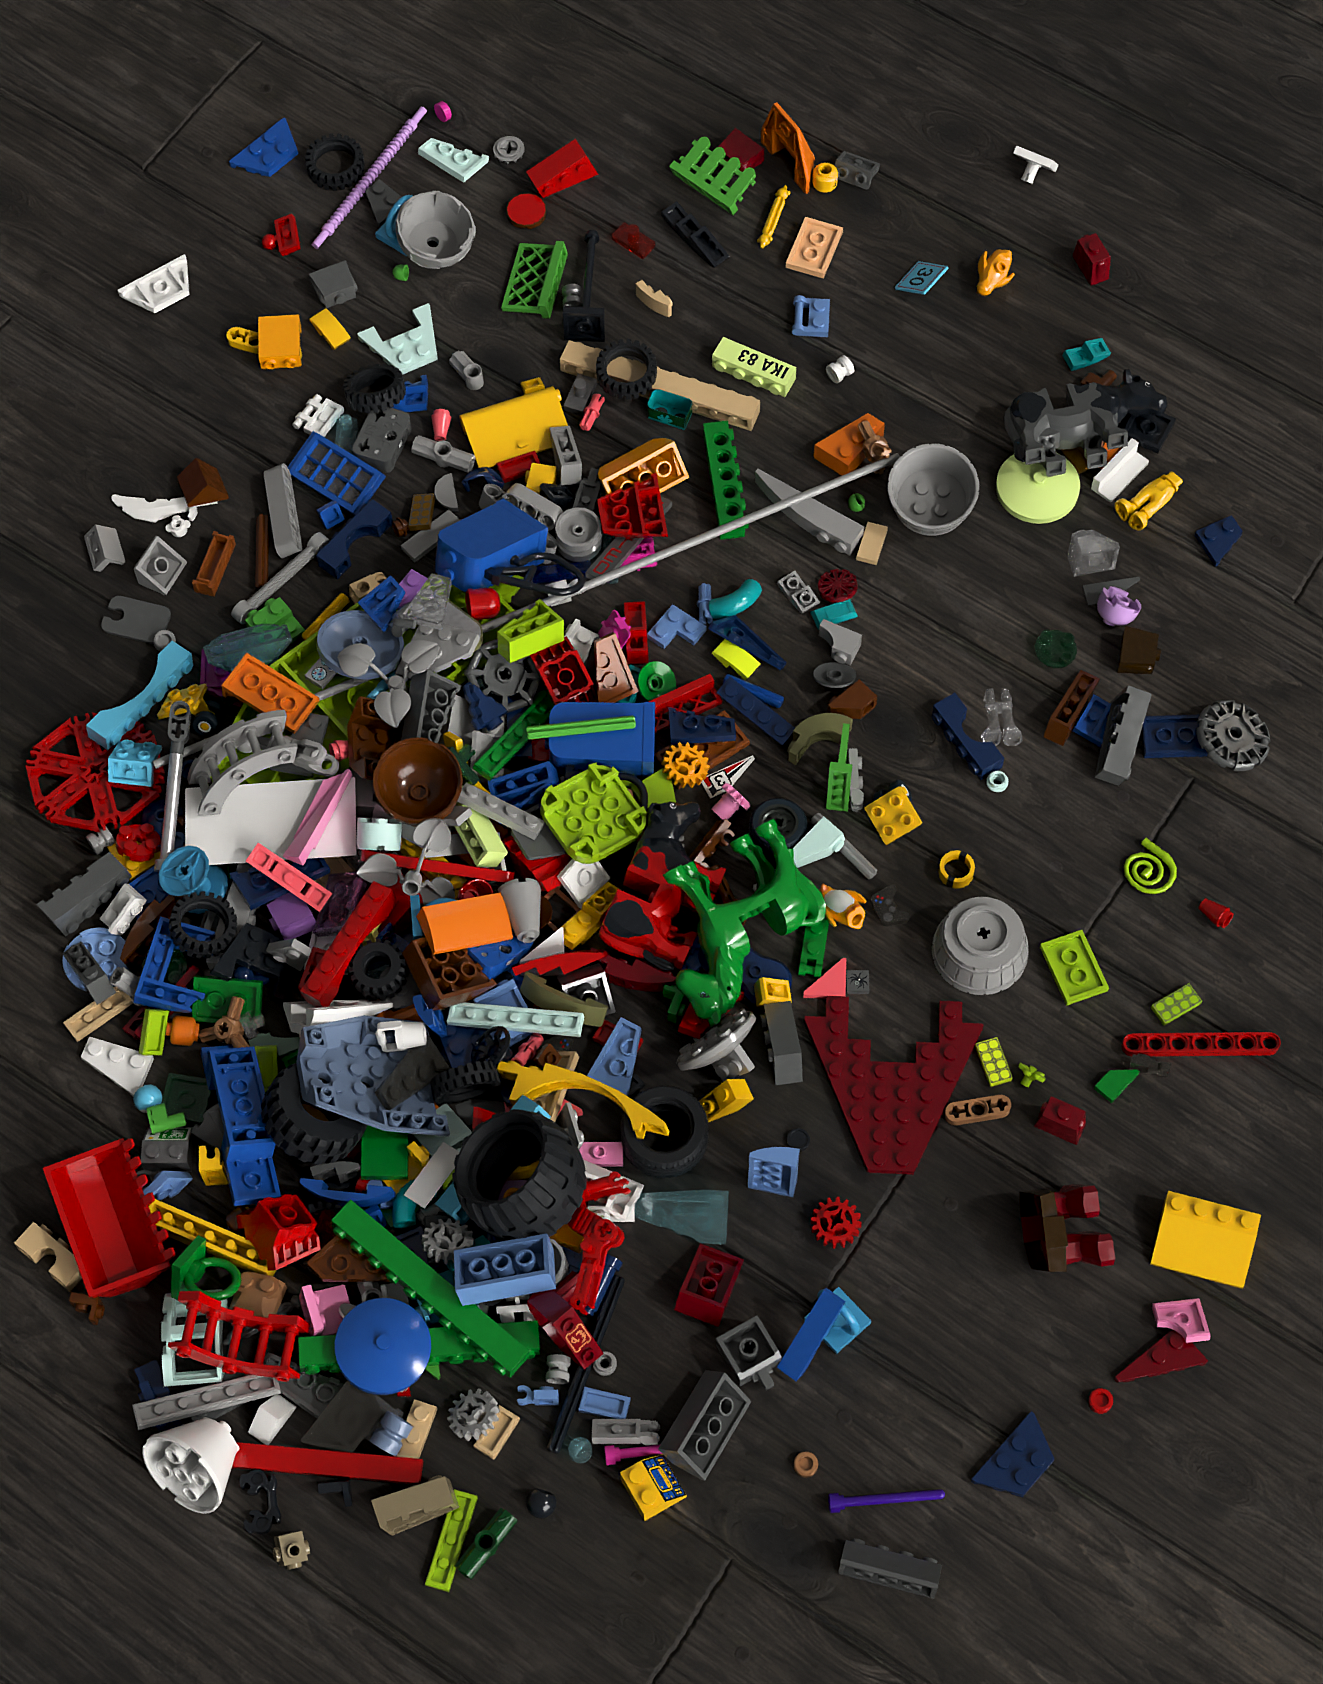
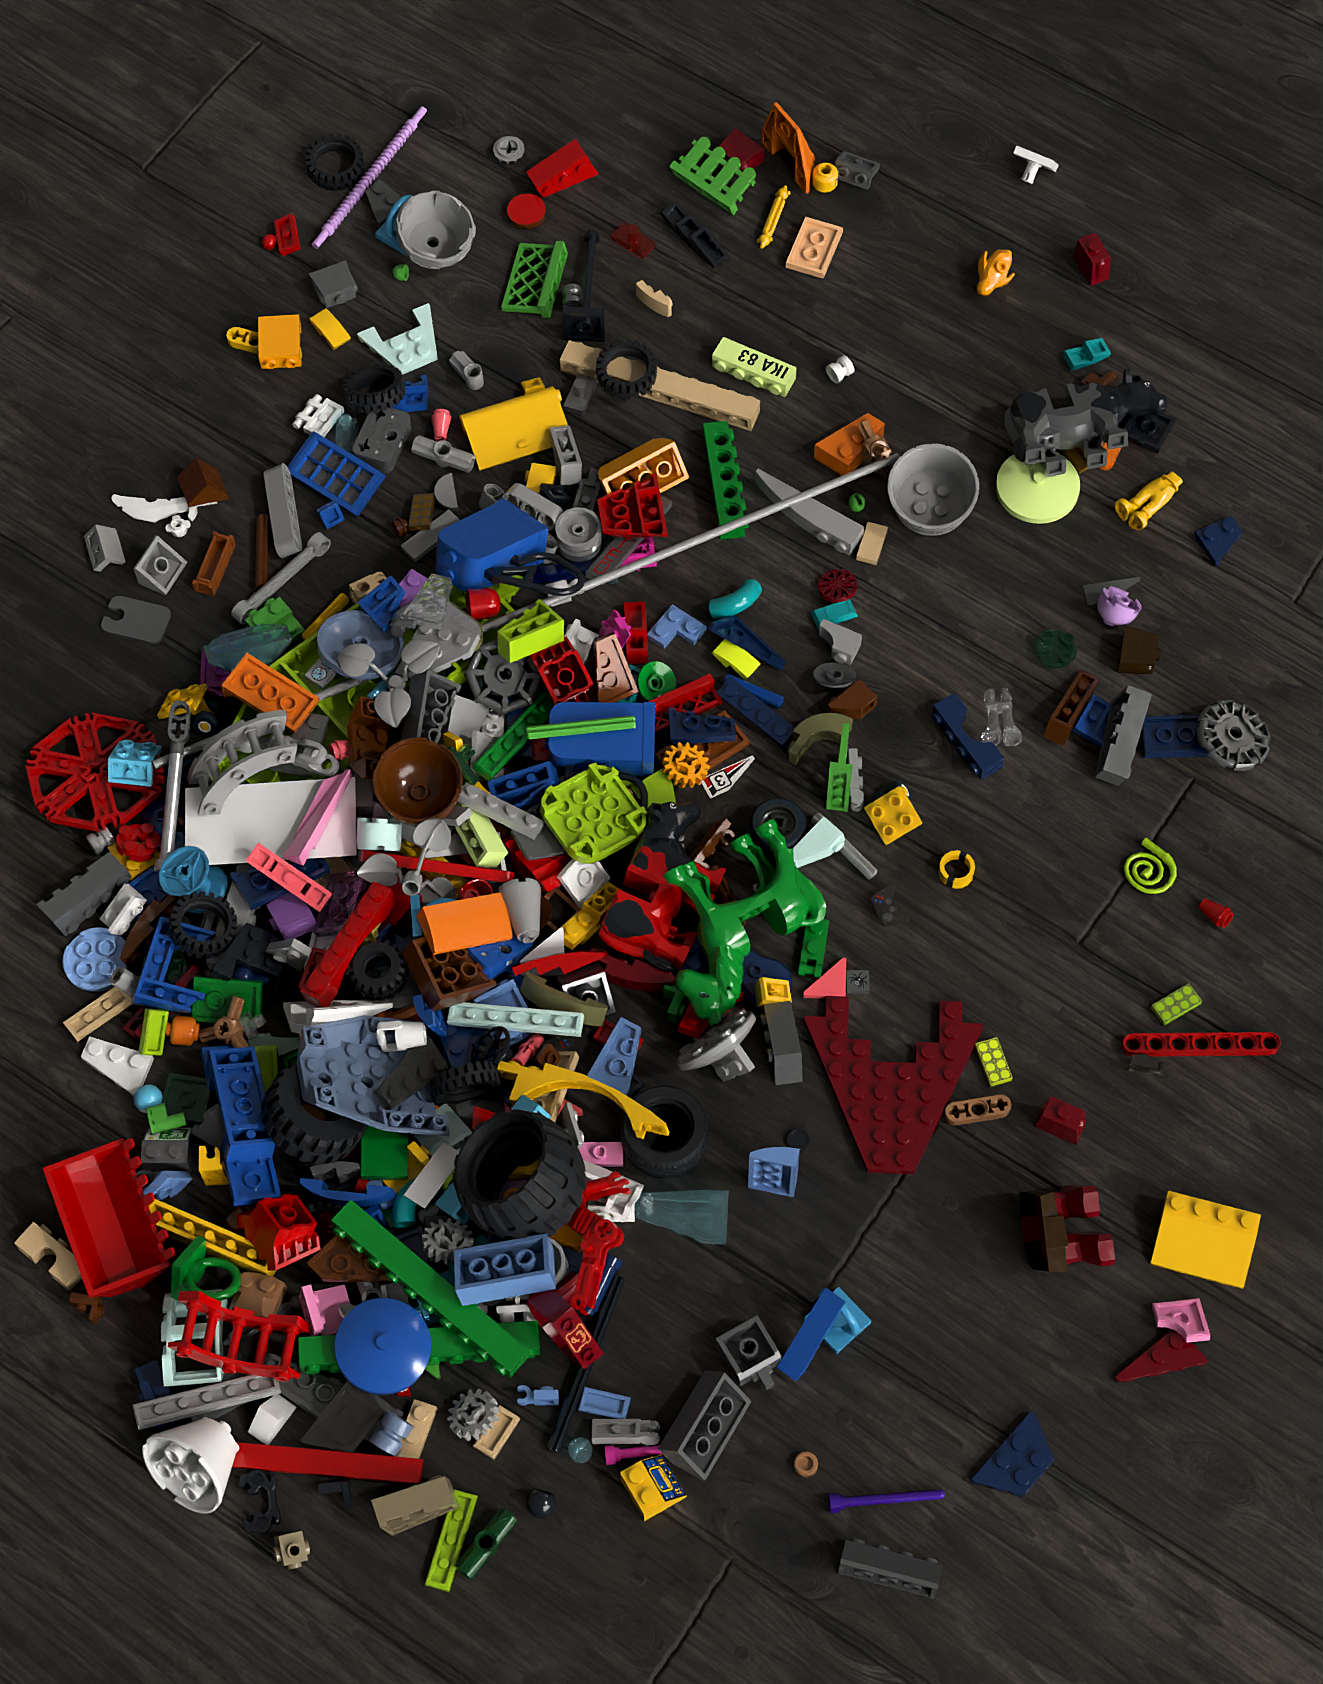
(89, 972): dark grey slope -> none
(113, 723): medium azure arch -> none
(159, 287): white wing -> none
(162, 639): light grey tile -> none
(268, 151): blue wing -> none
(370, 521): dark blue arch -> none
(442, 111): dark pink tile -> none
(454, 161): light aqua wing -> none
(483, 708): dark blue rock -> none
(490, 475): dark blue piece -> none
(516, 466): red tile -> none
(558, 1369): light grey wheel -> none
(591, 412): coral axle -> none
(607, 1356): light grey plate -> none
(669, 401): teal piece -> none
(703, 603): medium blue axle -> none
(708, 1285): dark red slope -> none
(726, 1099): yellow slope -> none
(730, 802): bright pink gear -> none
(798, 594): light grey slope -> none
(818, 317): medium blue plate -> none
(843, 906): animal -> none
(843, 1227): red gear -> none
(921, 277): medium azure piece -> none
(975, 962): light grey piece -> none
(997, 776): light aqua plate -> none
(1030, 1074): lime plant -> none
(1074, 967): lime plate -> none
(1092, 552): clear slope -> none
(1100, 1400): red tile -> none
(1115, 1083): green tile -> none
(1119, 472): white panel -> none

